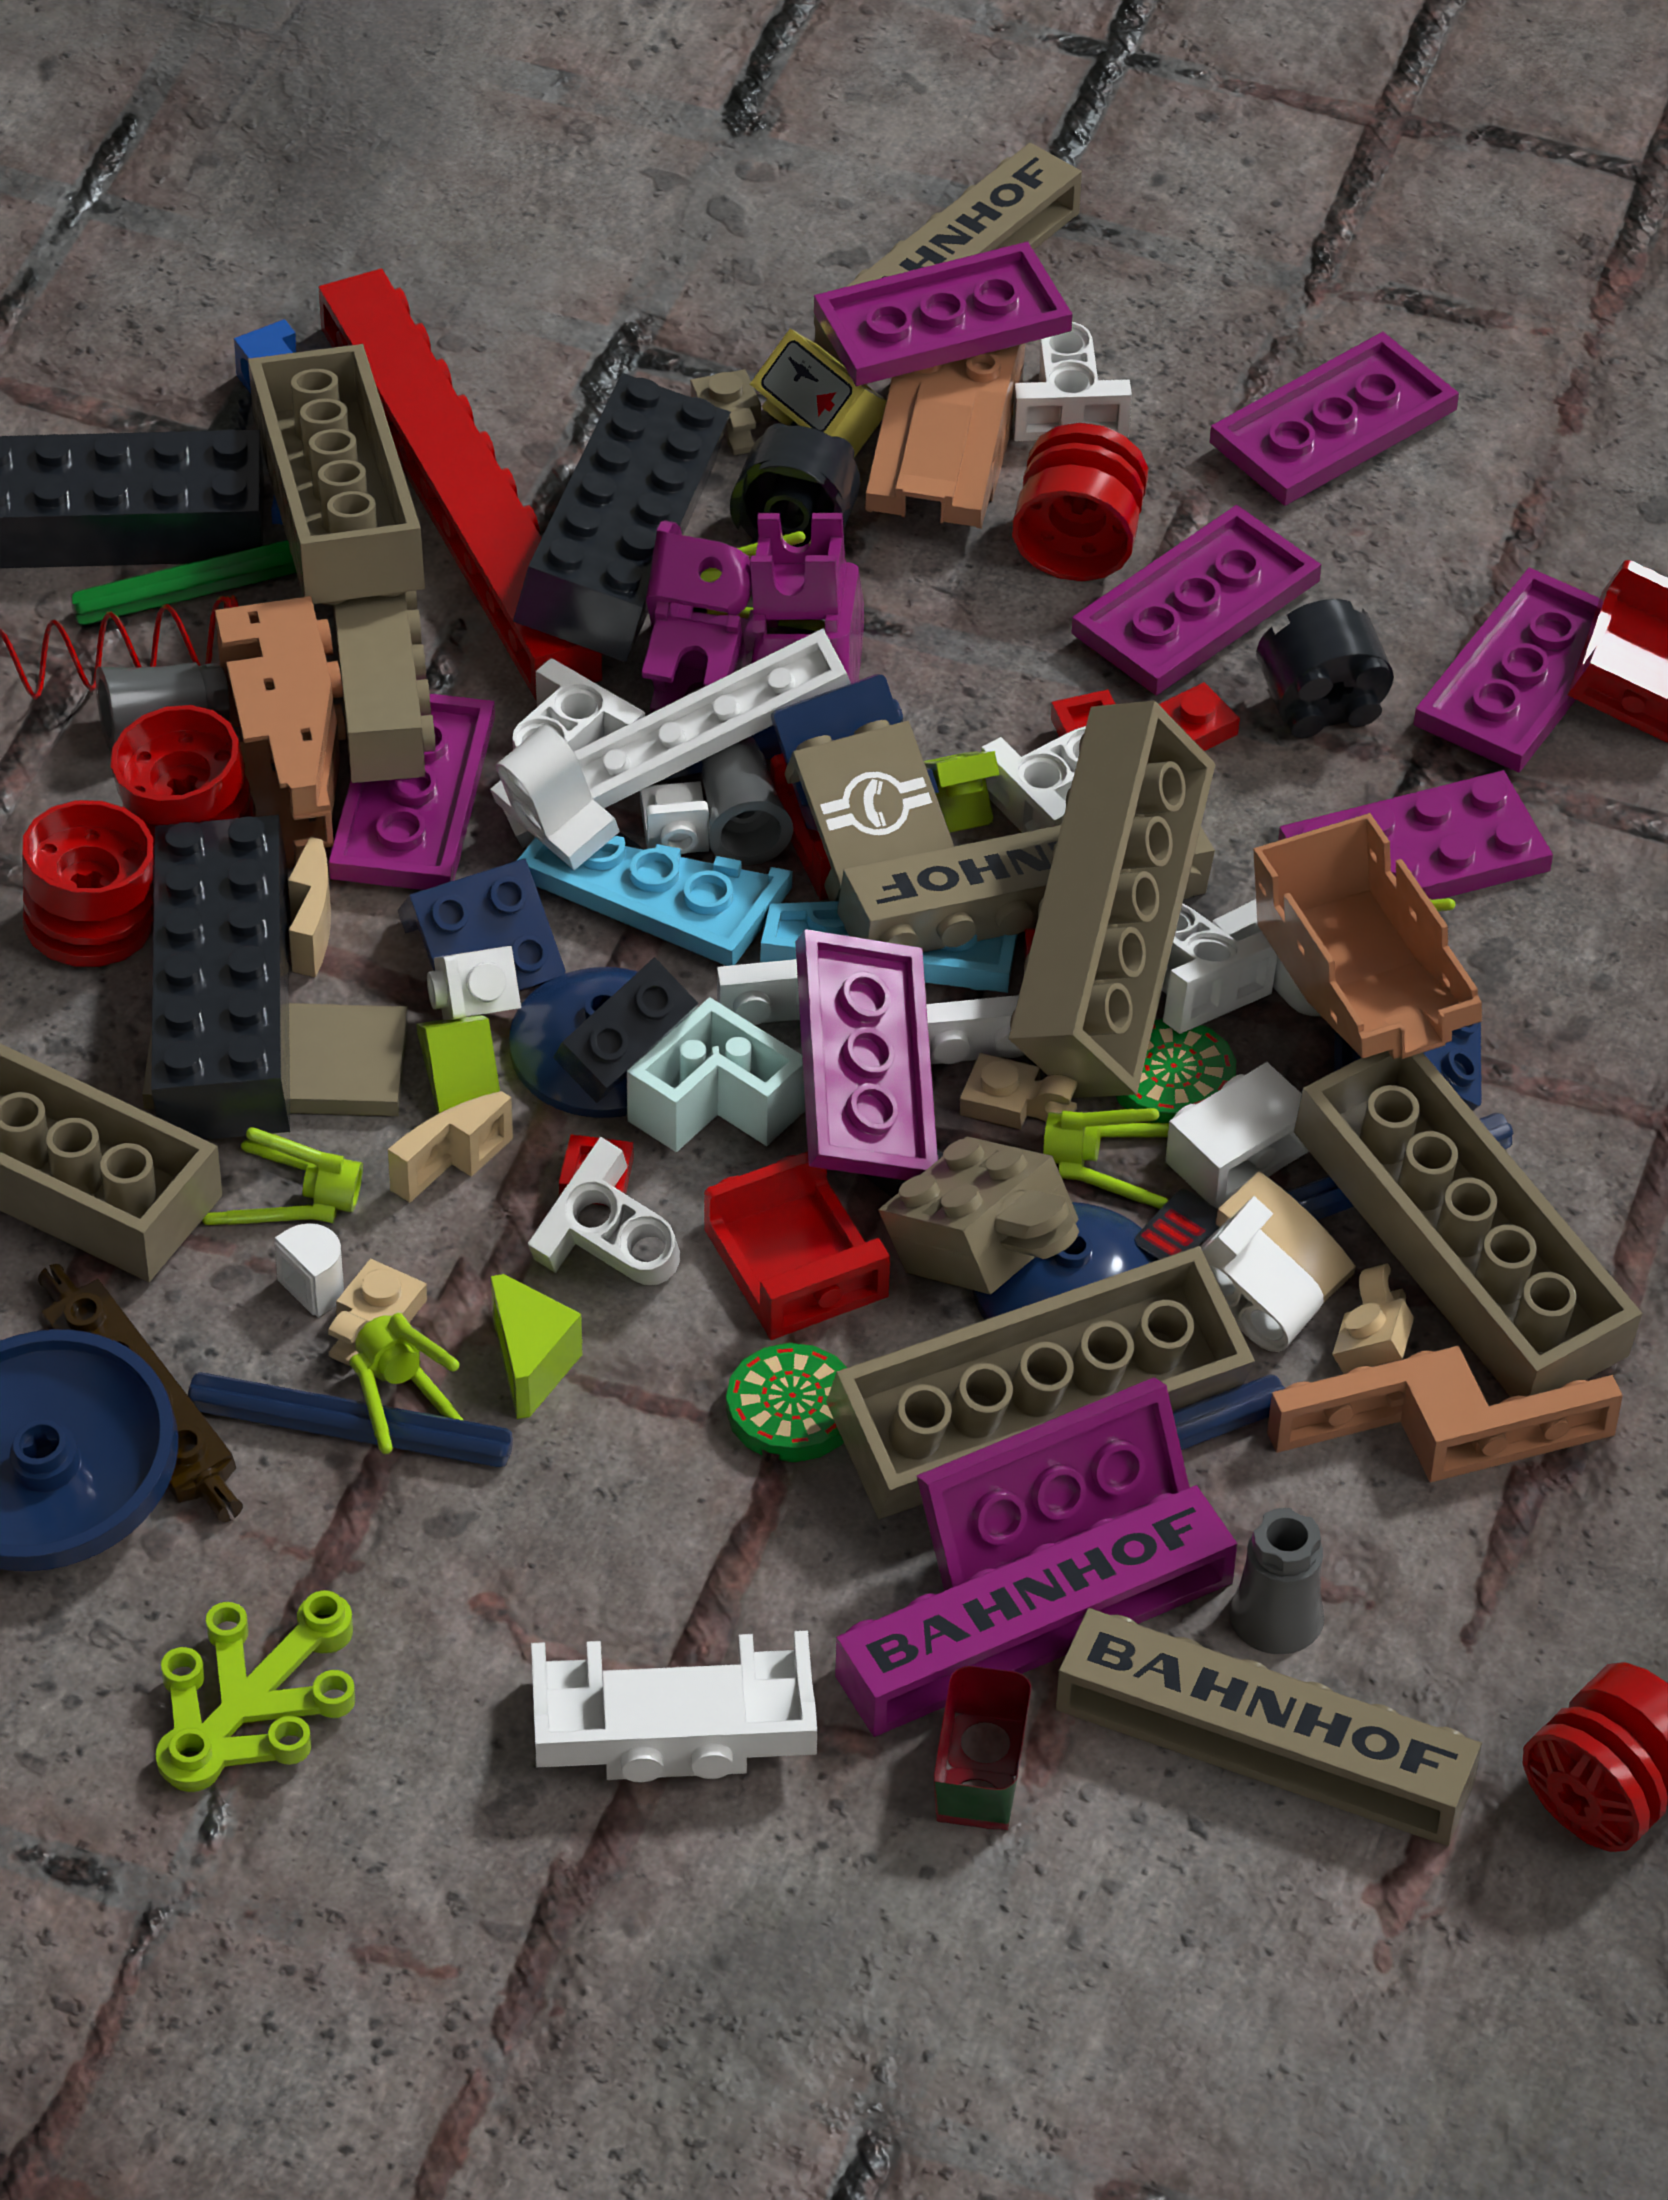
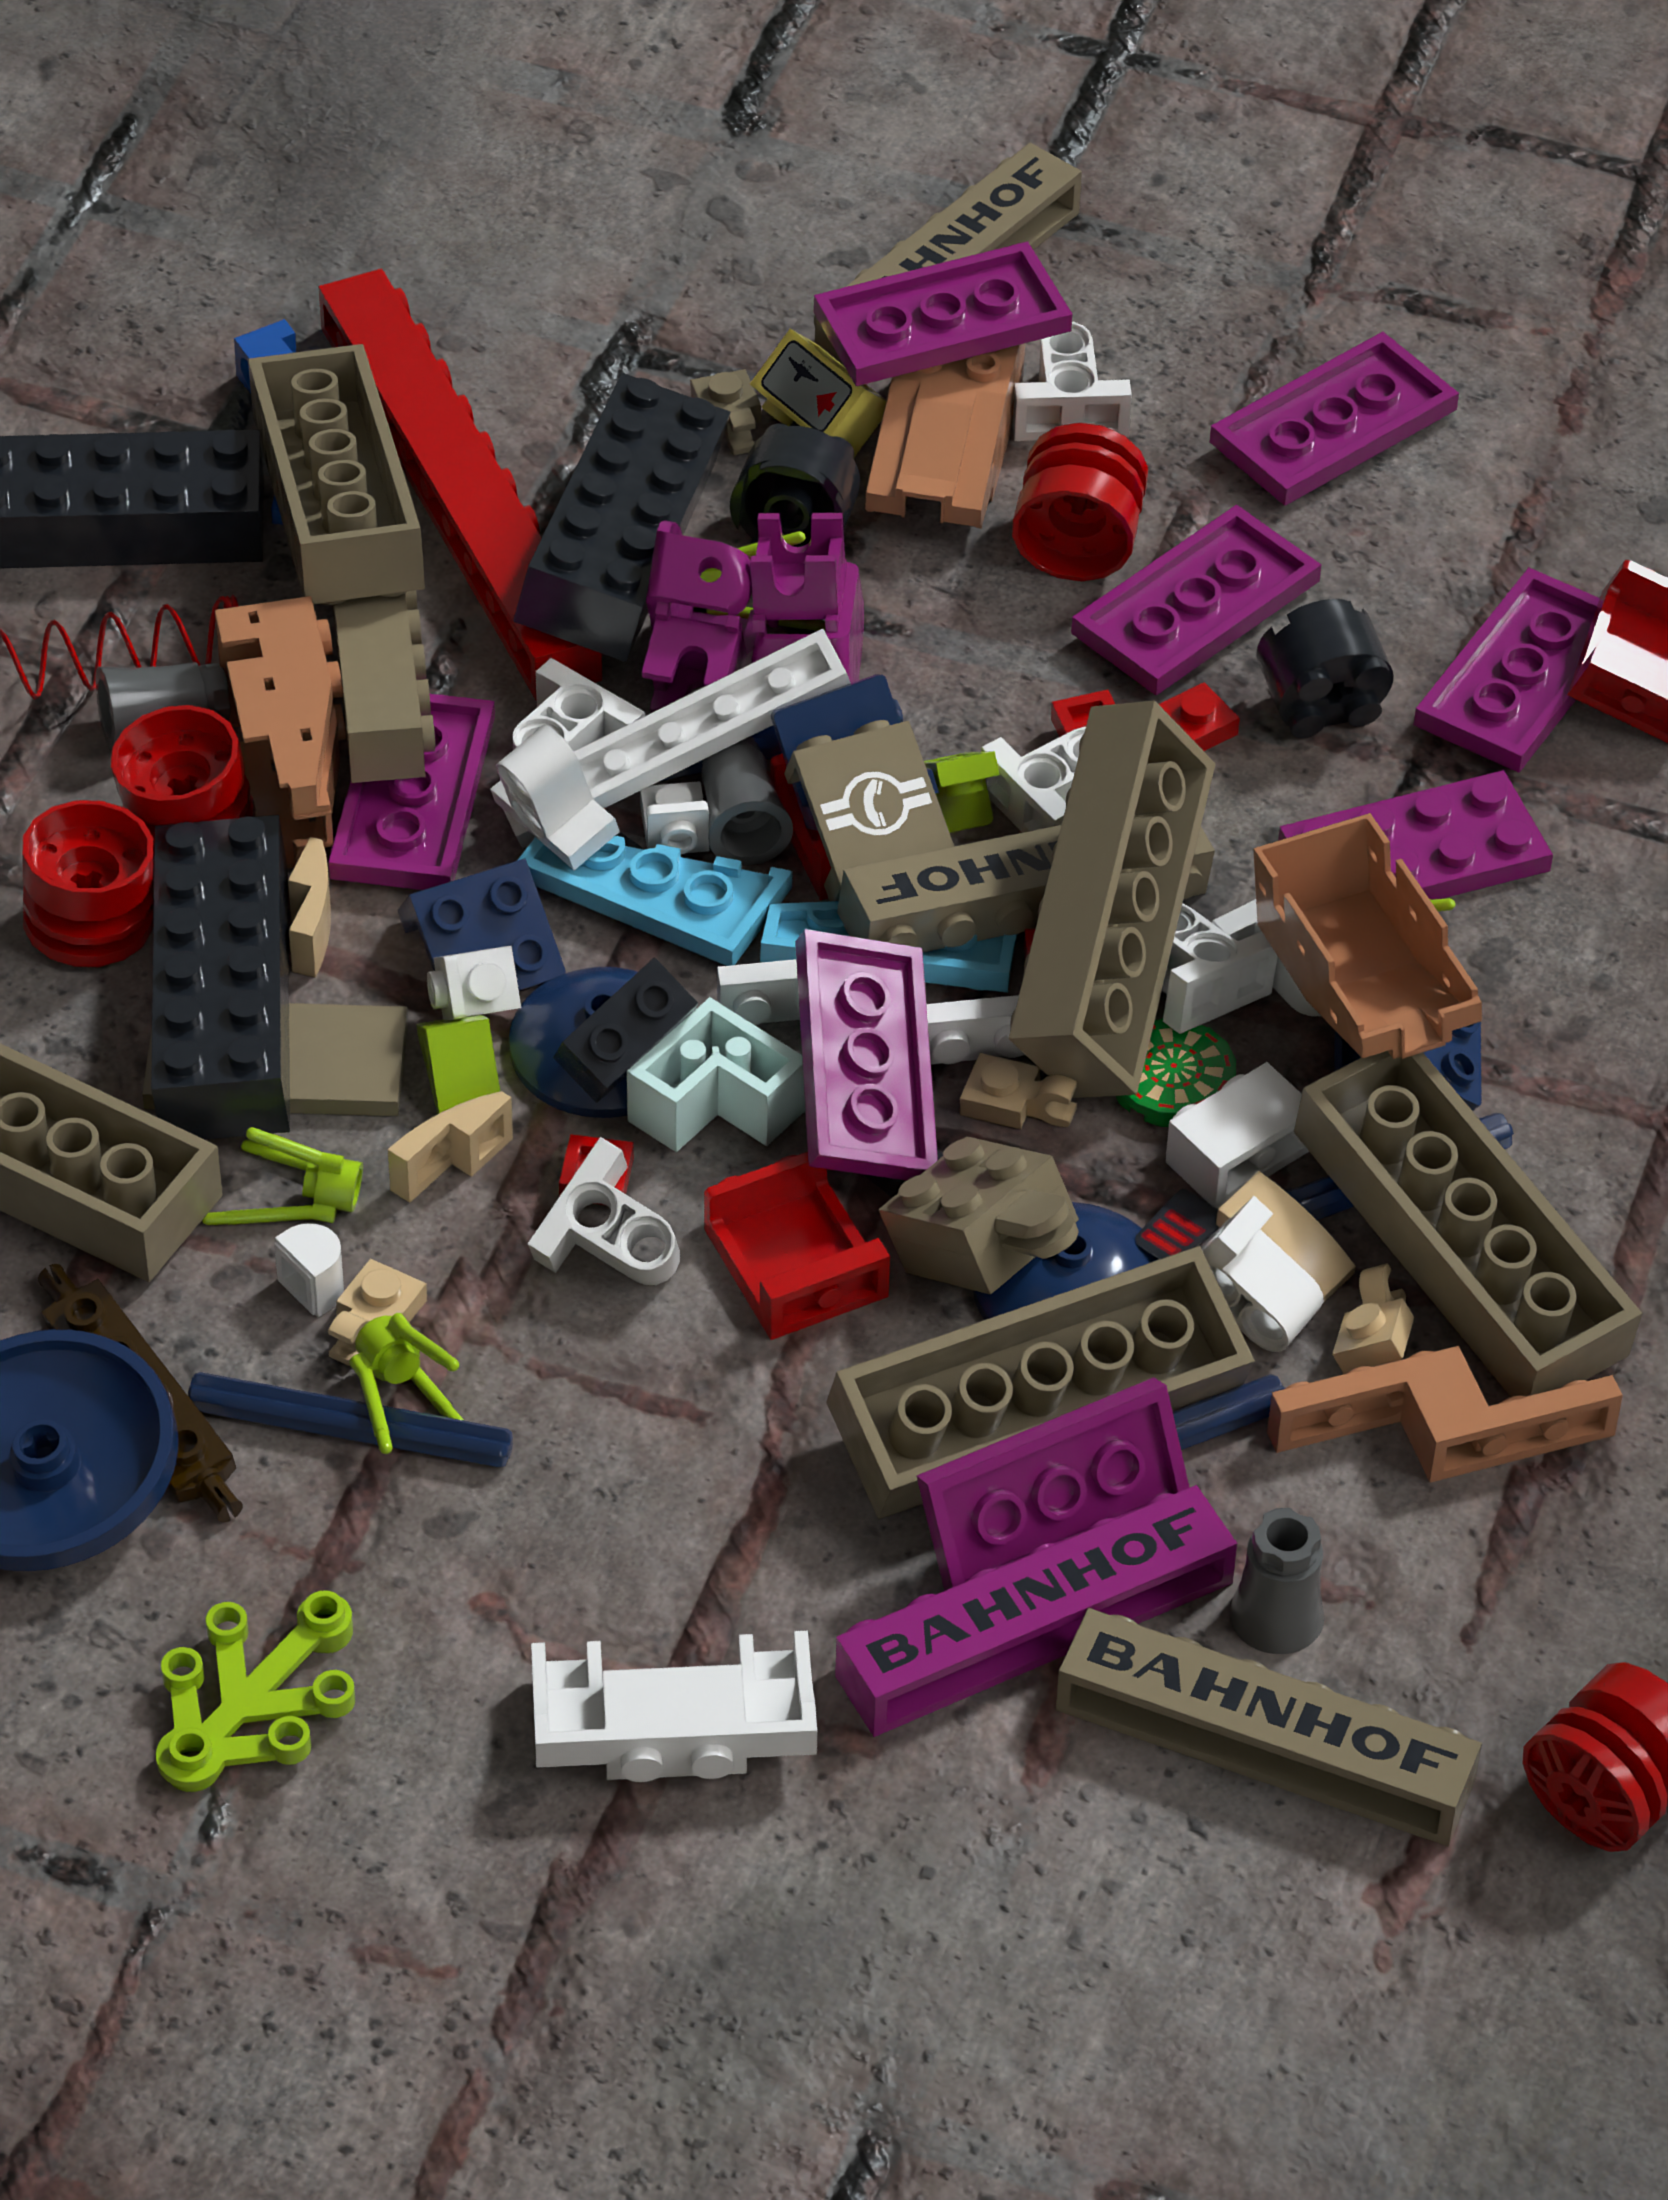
(183, 582): green axle -> none
(536, 1341): lime slope -> none
(781, 1399): green tile -> none
(981, 1697): dark red piece -> none
(1076, 1138): lime plant -> none

